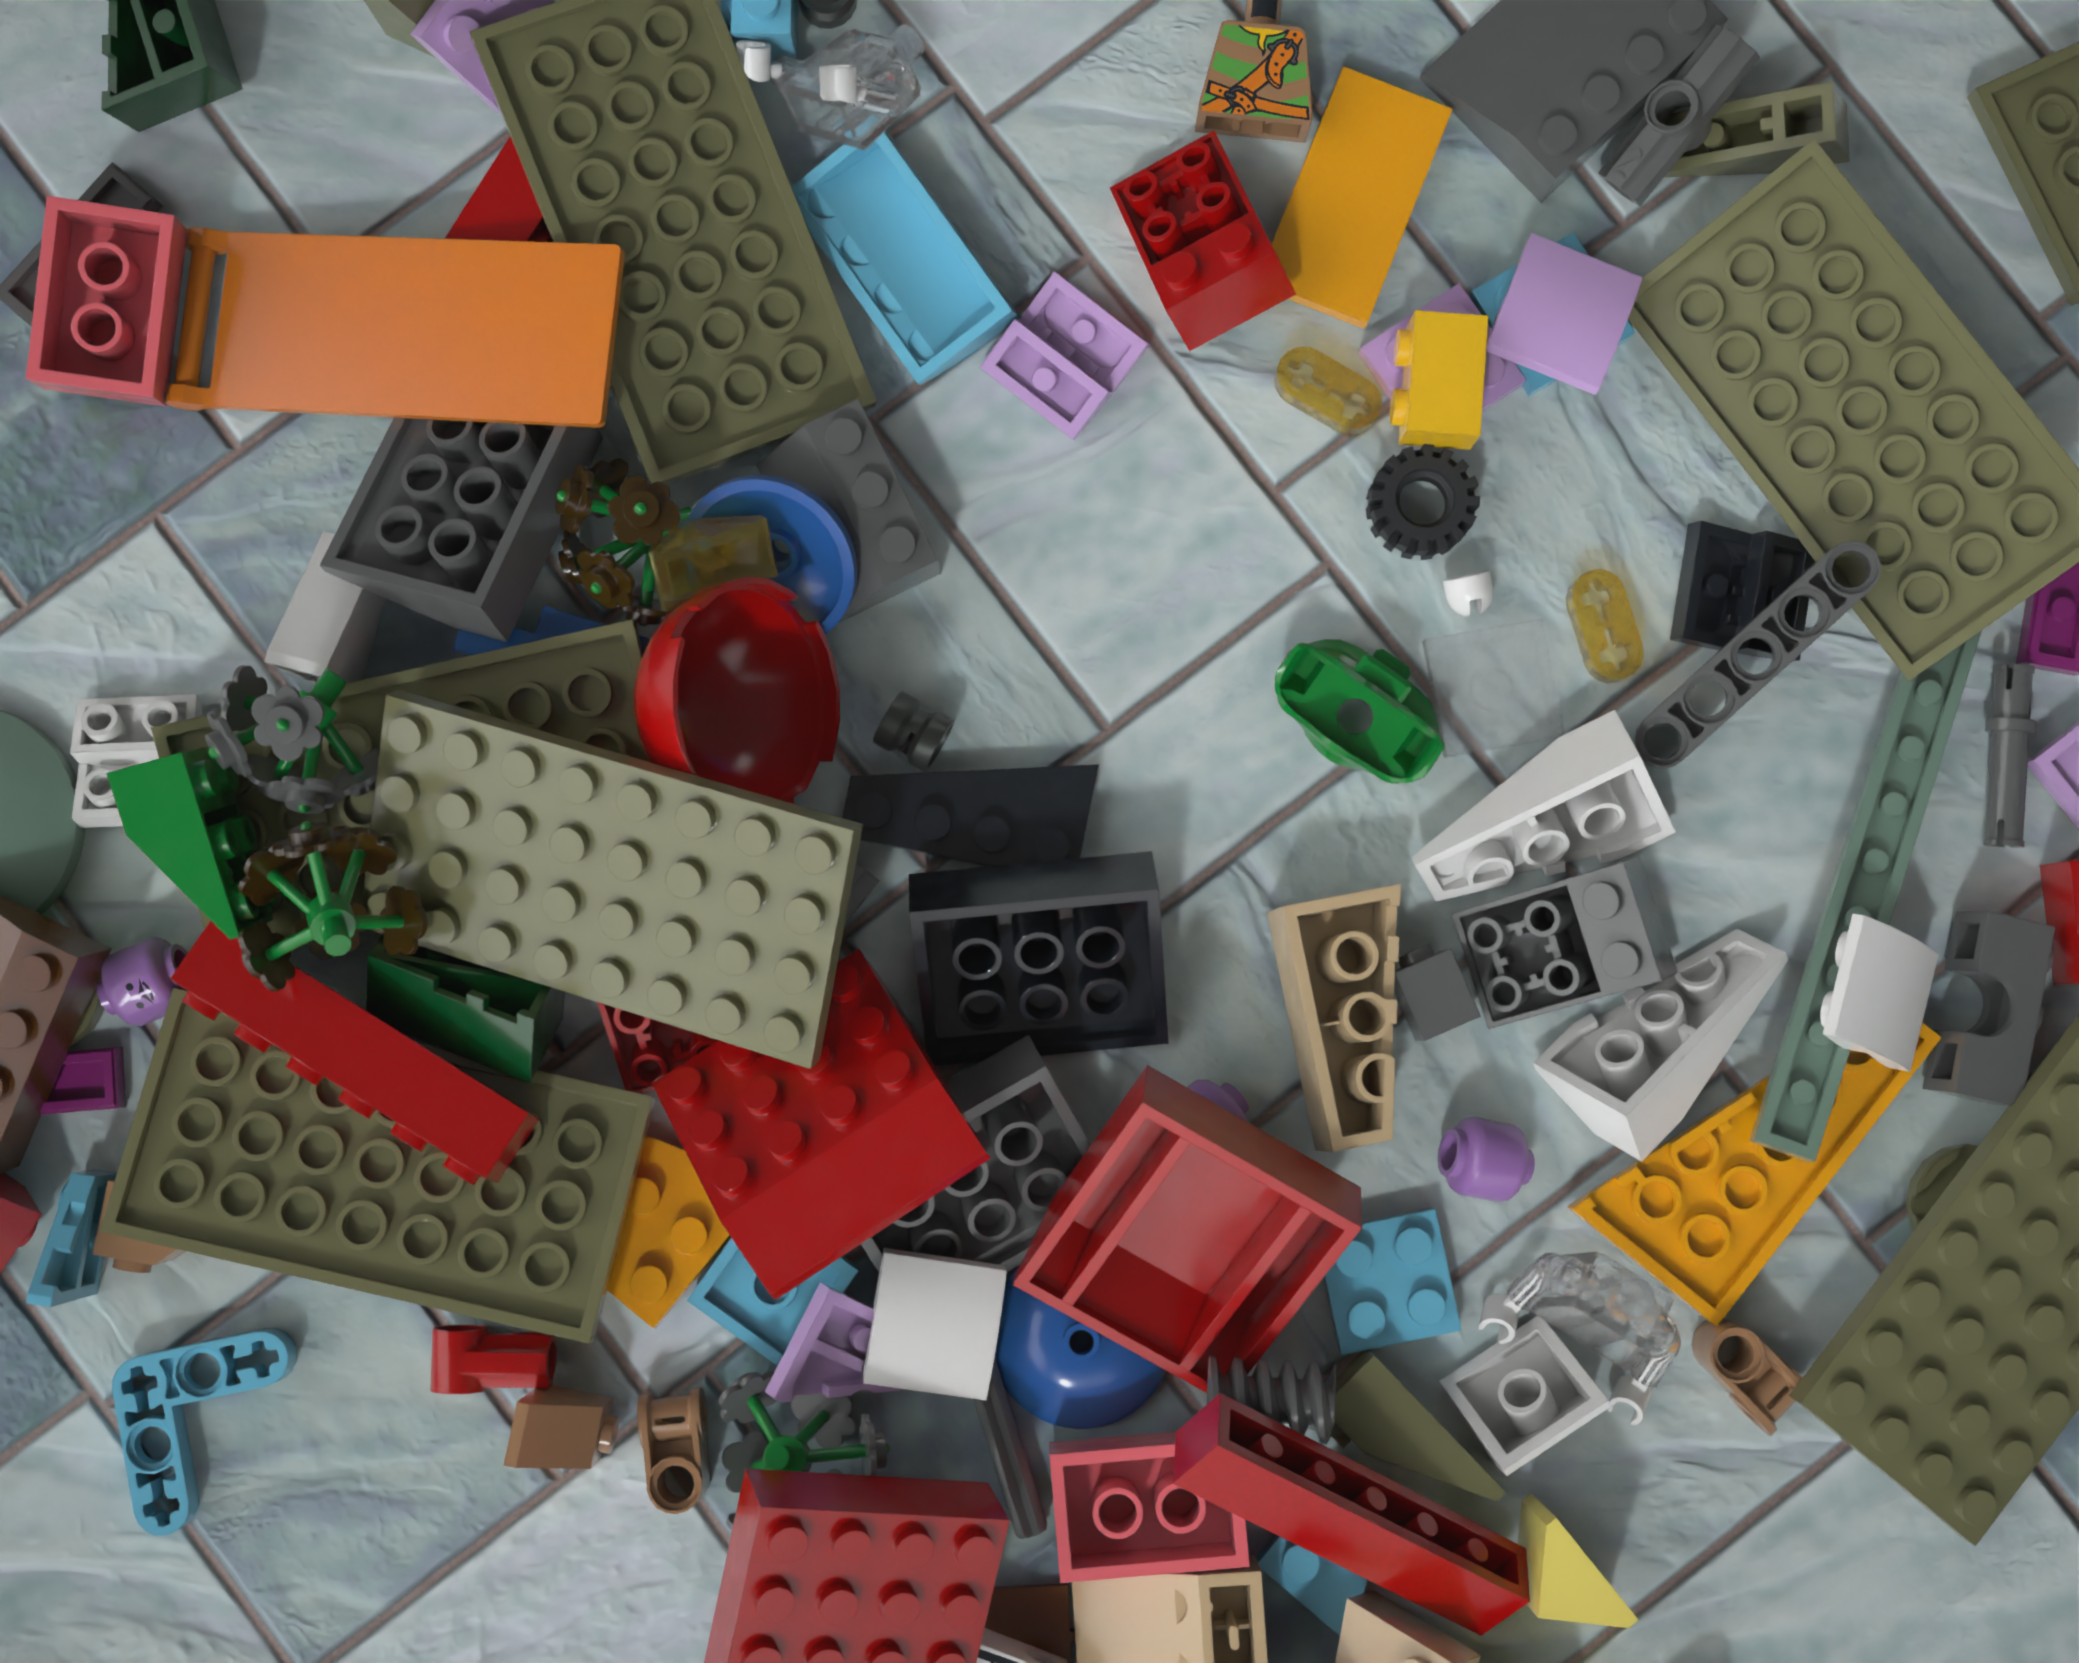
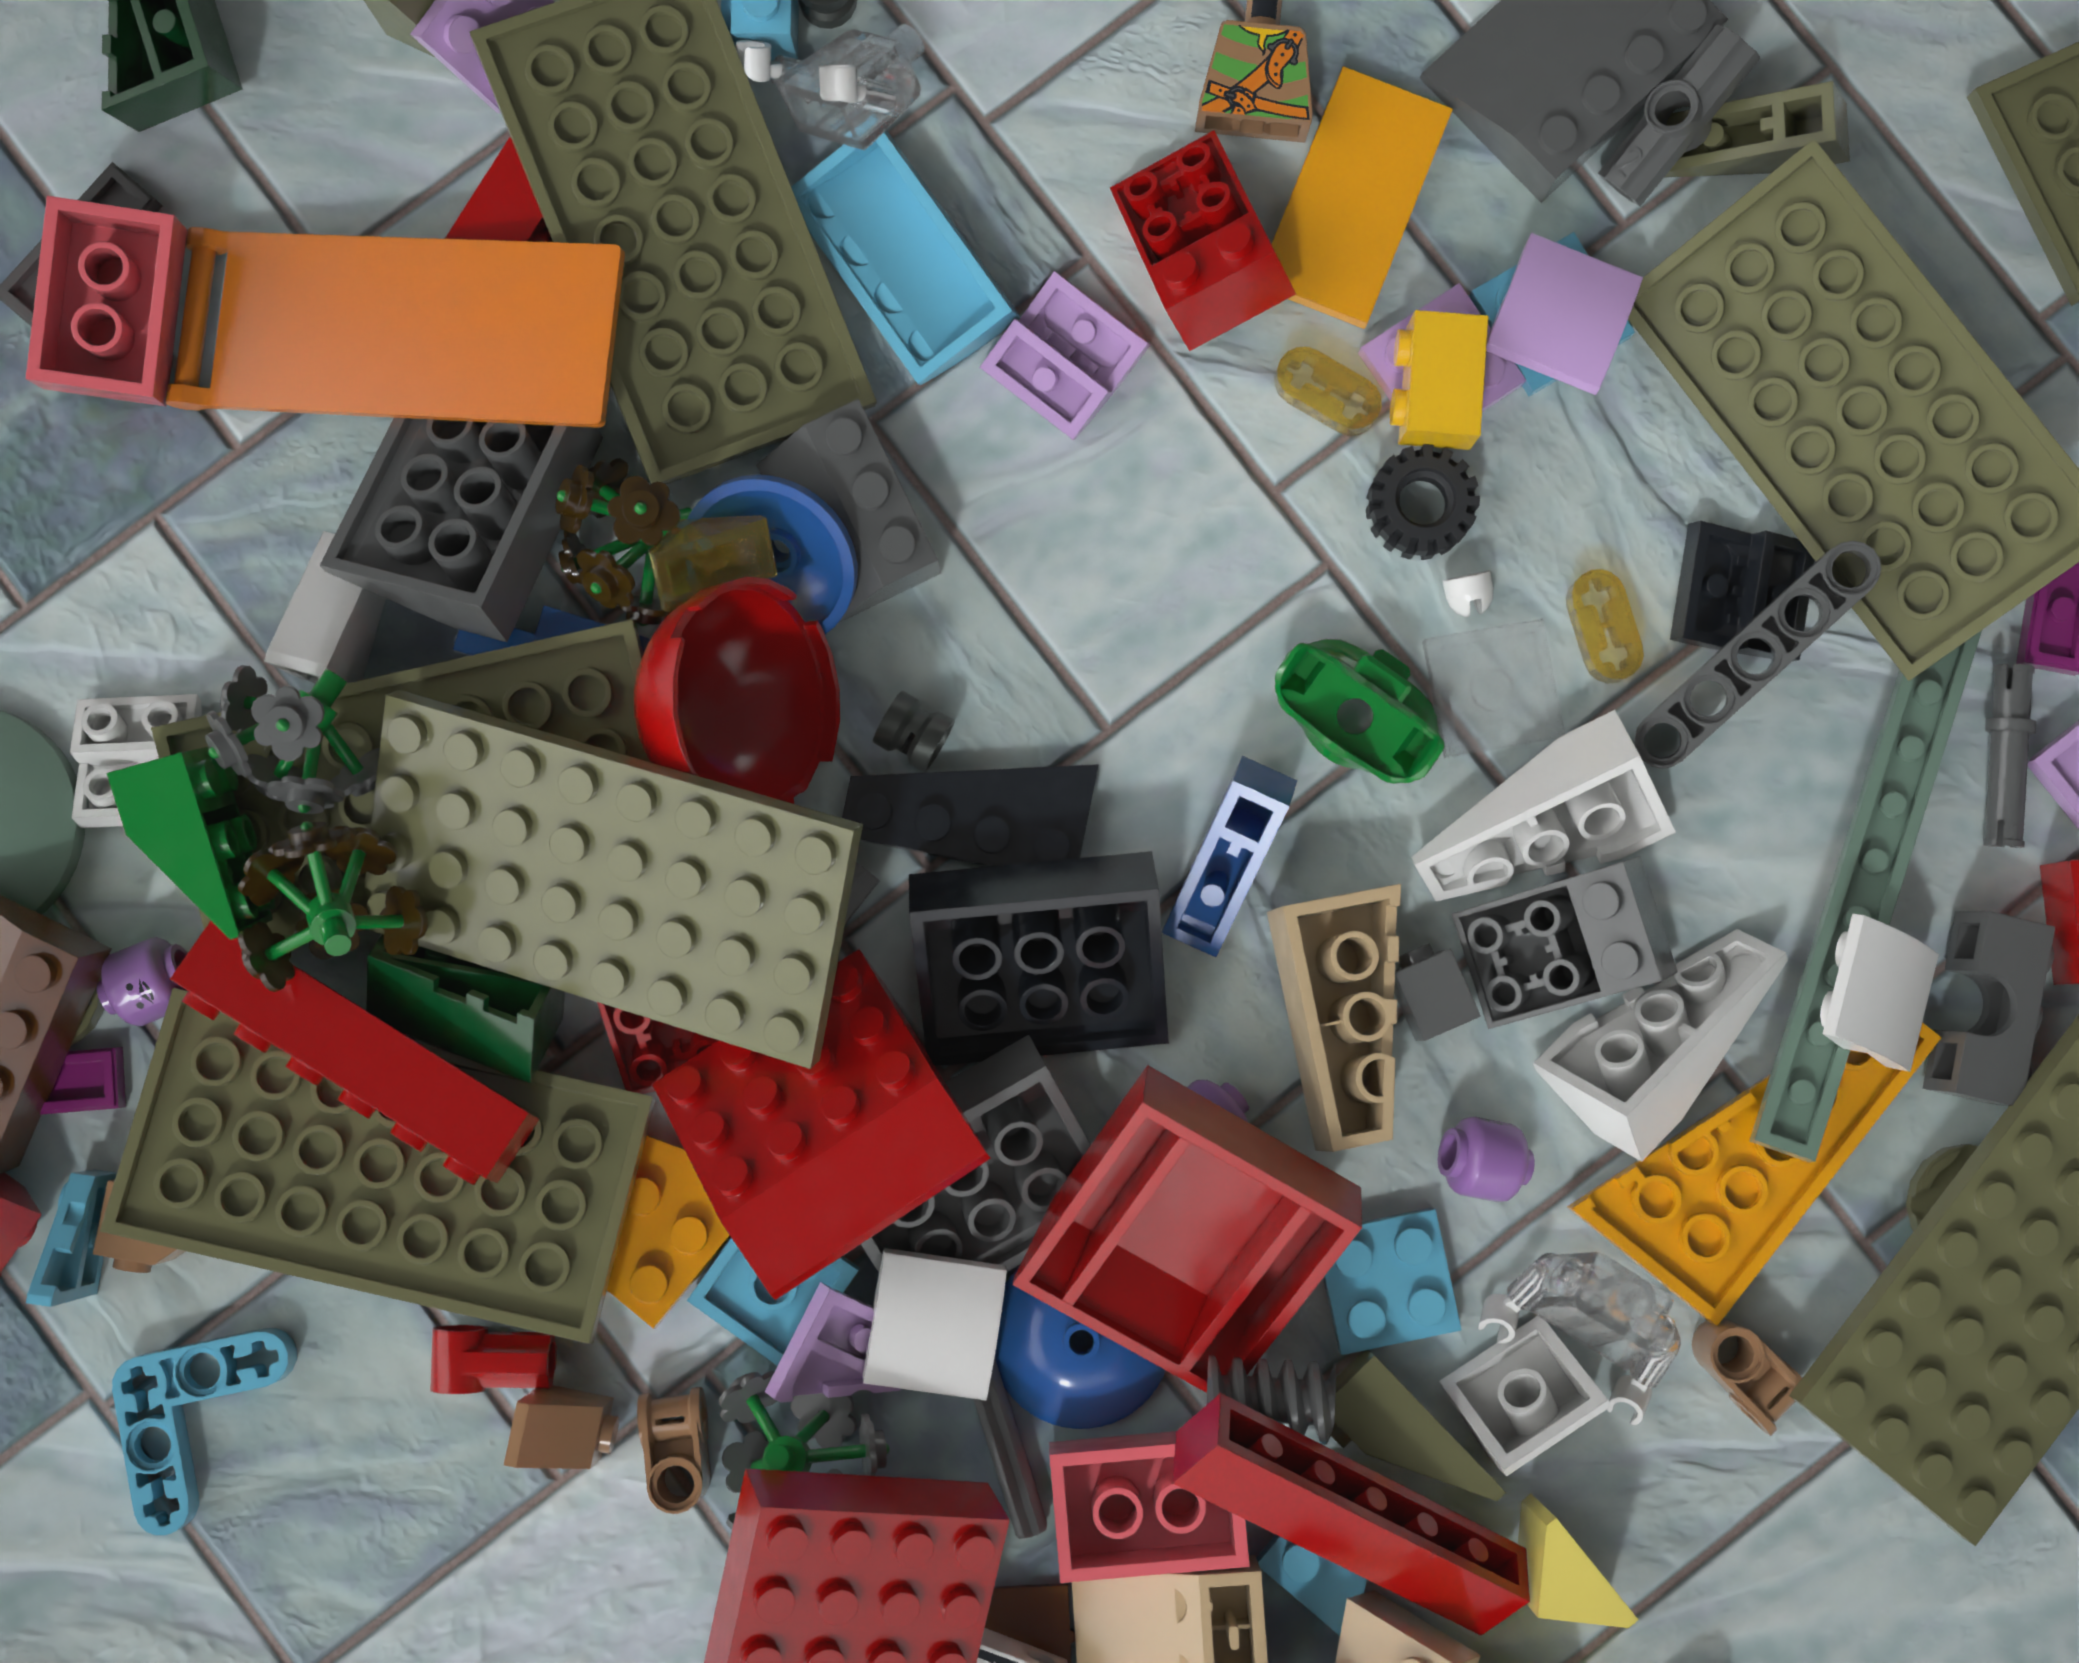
(1230, 856): none -> blue slope

